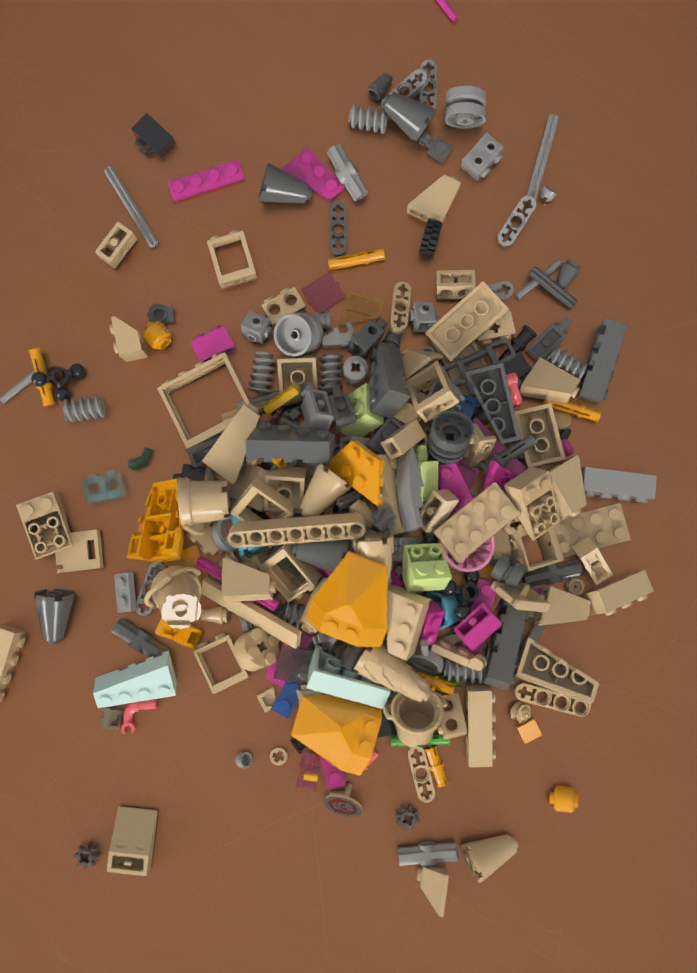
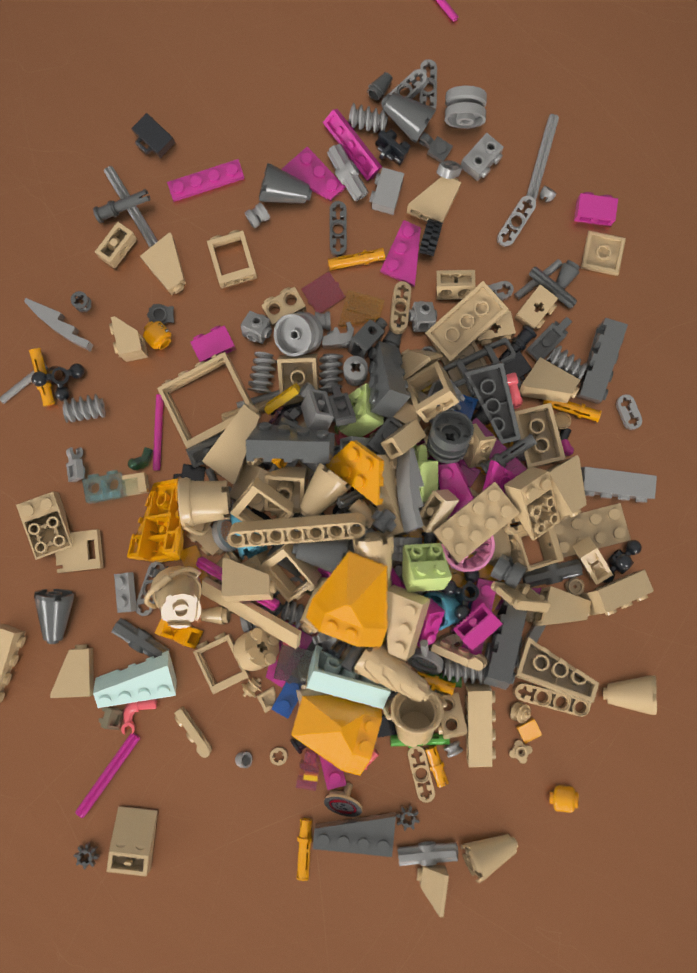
(55, 321): none -> light grey slope
(75, 466): none -> light grey plate
(76, 674): none -> tan slope
(81, 296): none -> dark grey bush
(107, 775): none -> dark pink axle
(113, 209): none -> dark grey pin
(136, 483): none -> tan panel
(158, 433): none -> dark pink bar
(165, 264): none -> tan slope
(193, 732): none -> tan hinge
(251, 687): none -> tan wheel
(260, 211): none -> light grey wheel
(305, 840): none -> light orange pin
(352, 144): none -> dark pink plate
(357, 835): none -> dark grey wedge
(387, 190): none -> light grey brick
(390, 148): none -> black hips
(403, 254): none -> dark pink wing
(449, 169): none -> light grey beam
(453, 749): none -> light grey bush
(514, 753): none -> tan plate
(540, 298): none -> tan brick
(596, 209): none -> dark pink brick
(603, 253): none -> tan tile
(621, 560): none -> black piece
(624, 413): none -> light grey beam
(633, 694): none -> tan cone

